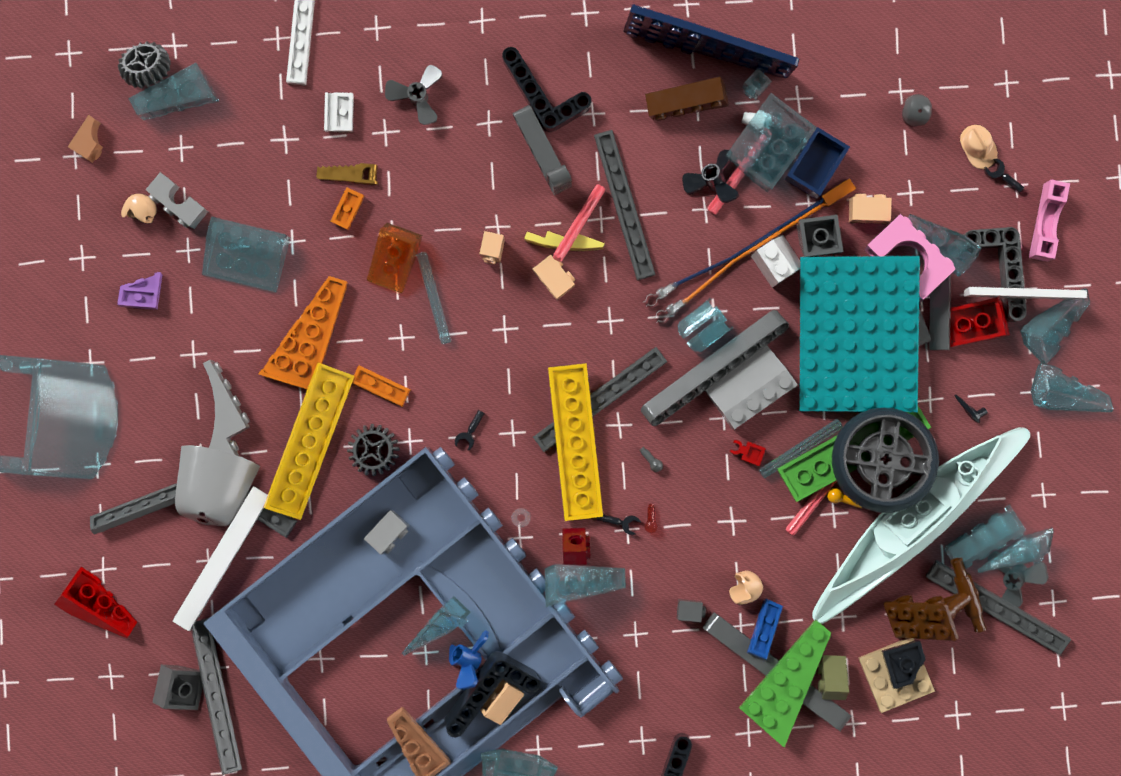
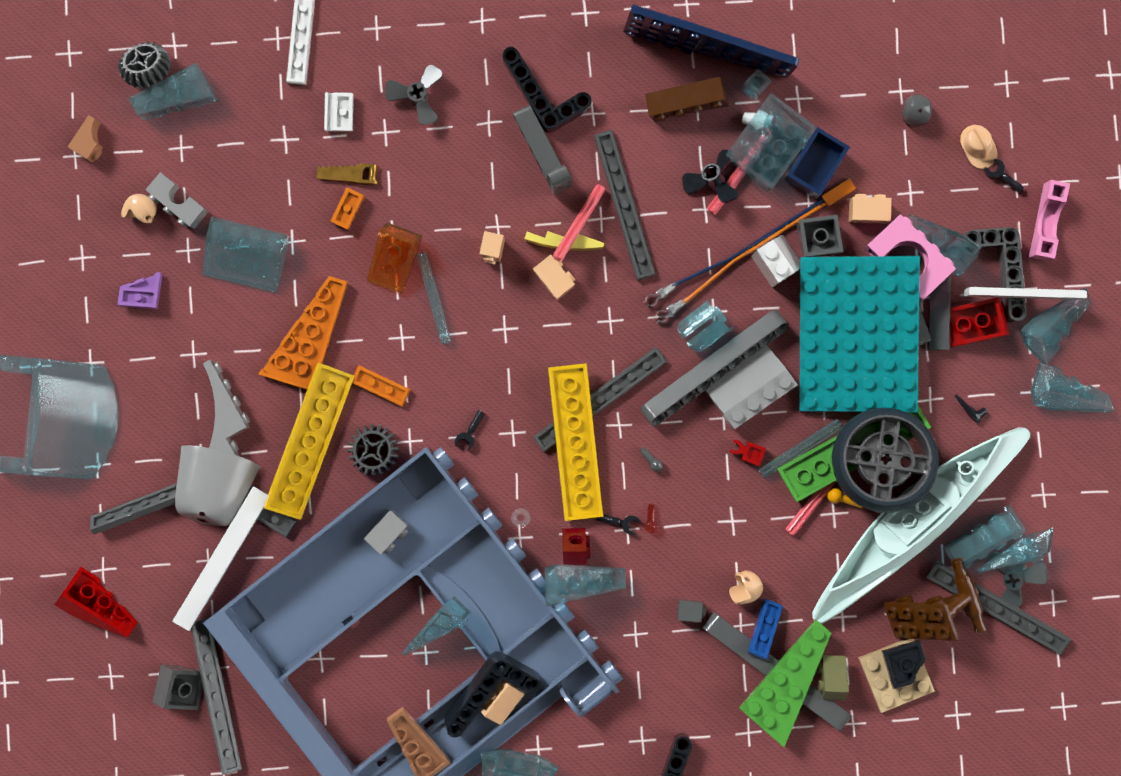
(469, 661): blue piece -> none

